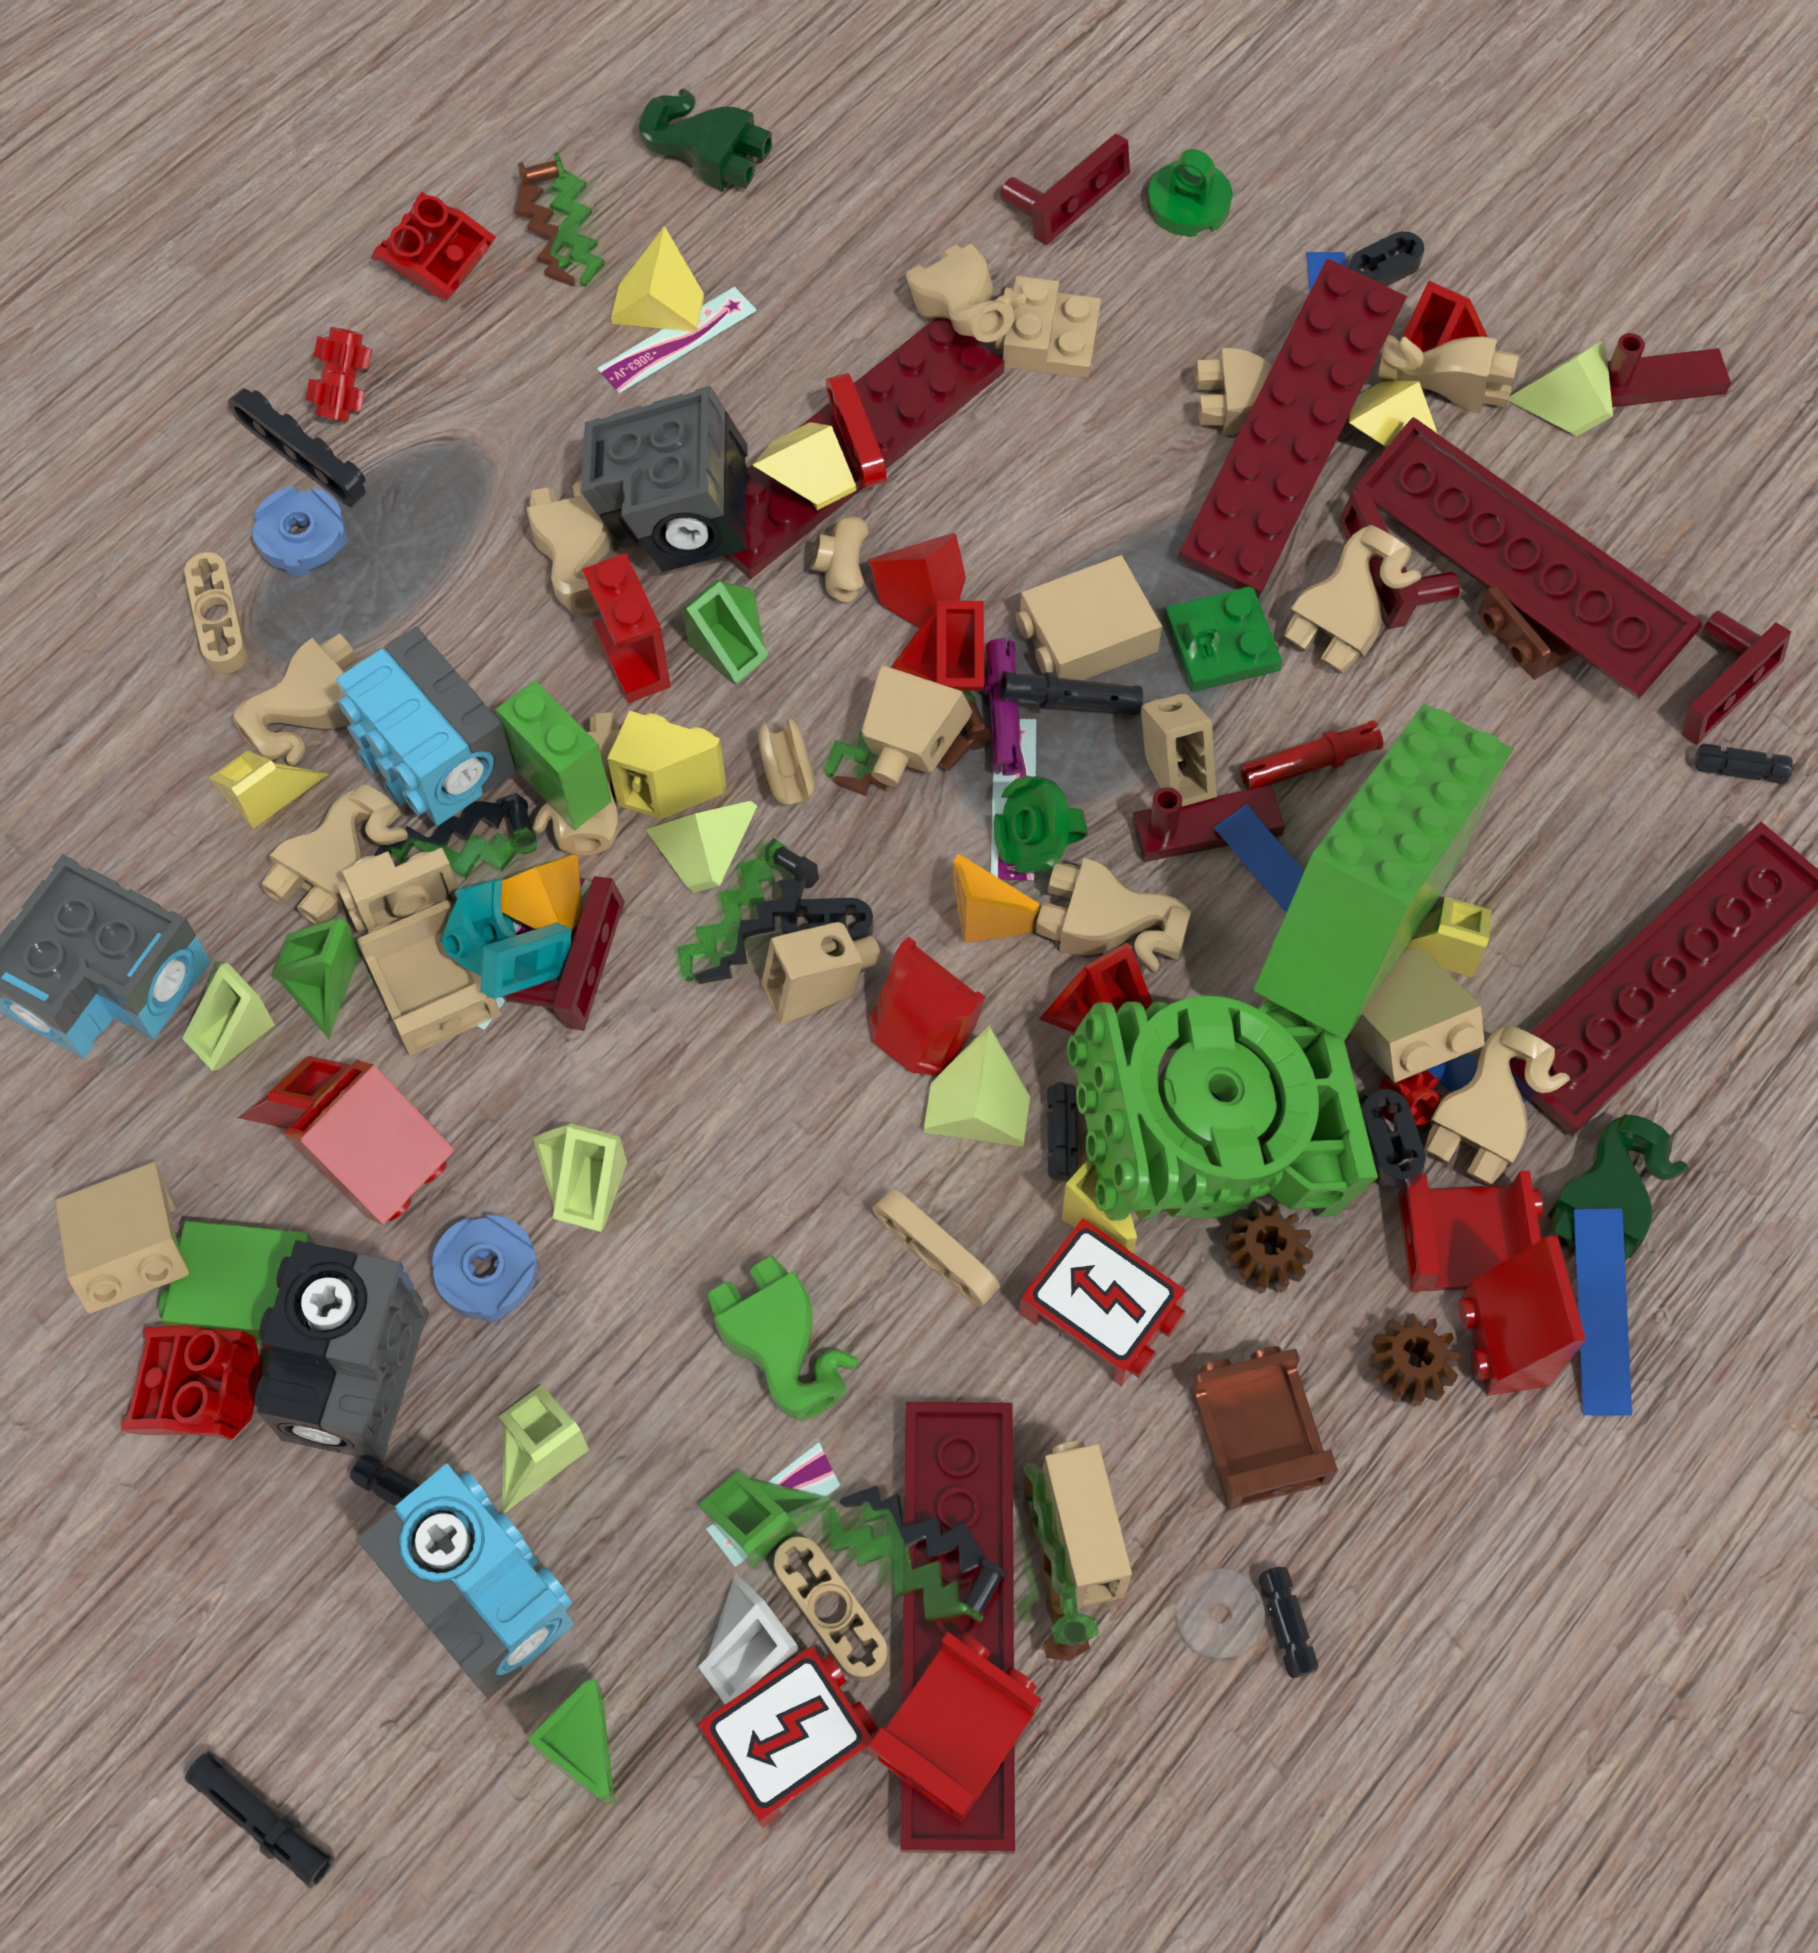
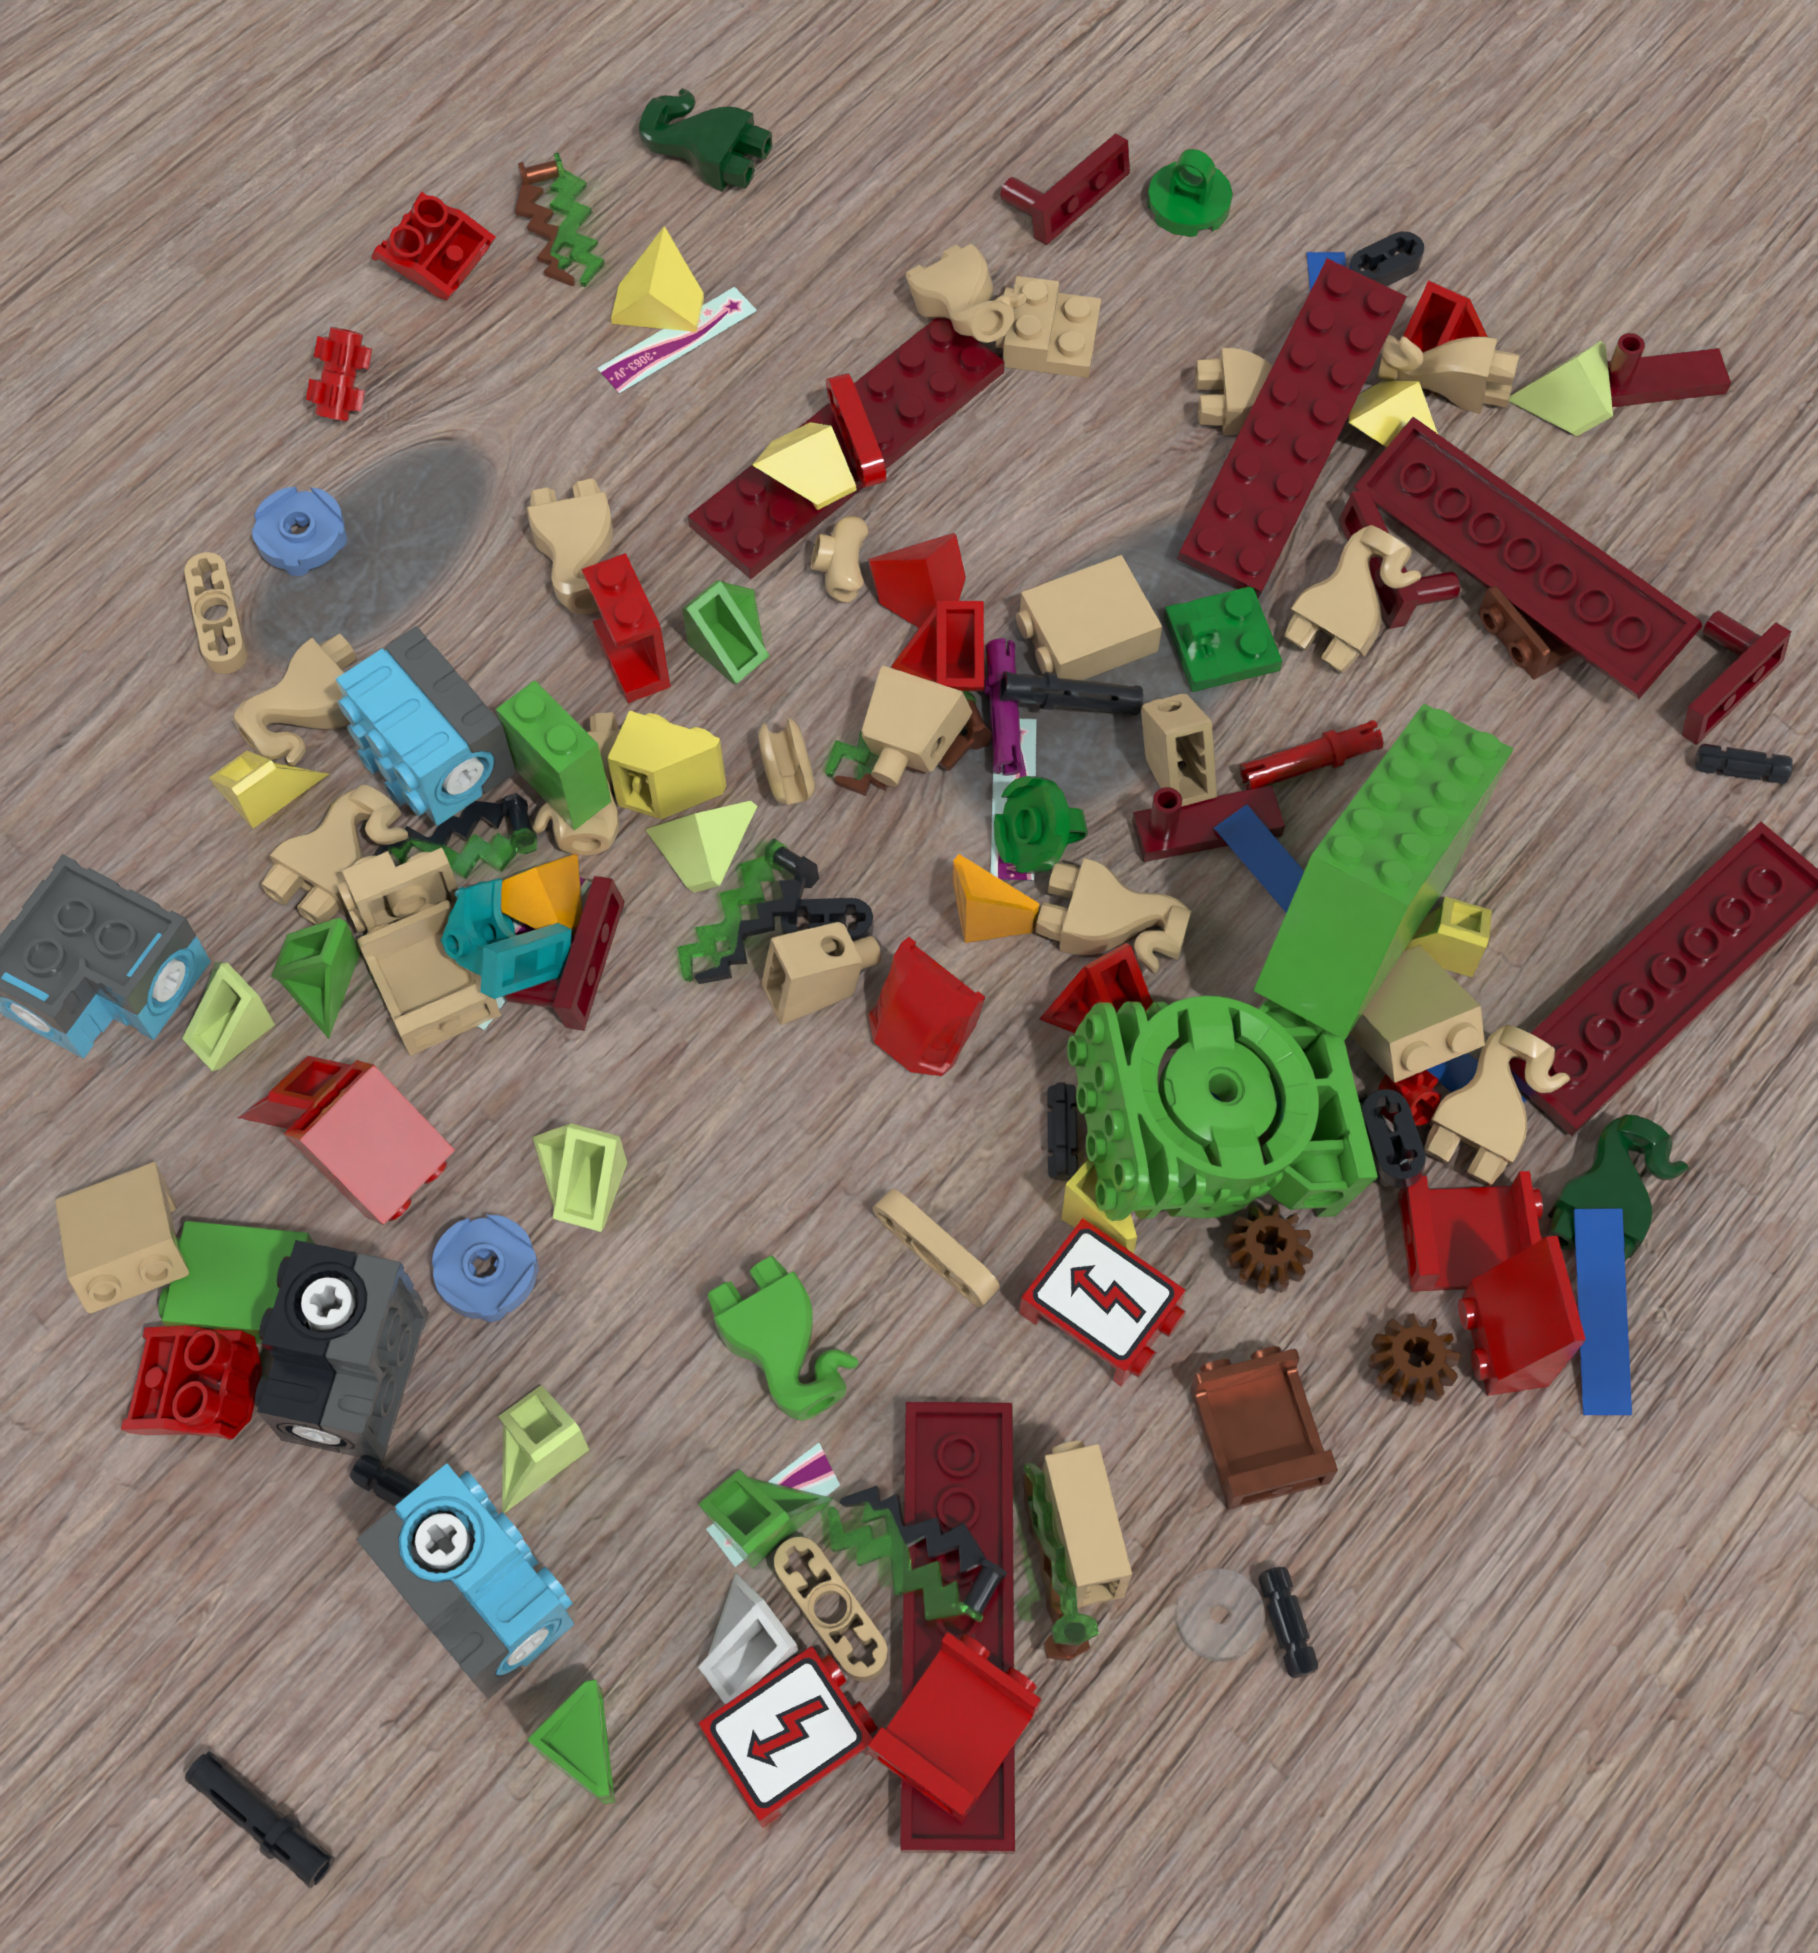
(307, 454): black plate -> none
(670, 478): dark grey piece -> none
(979, 1096): yellowish green slope -> none

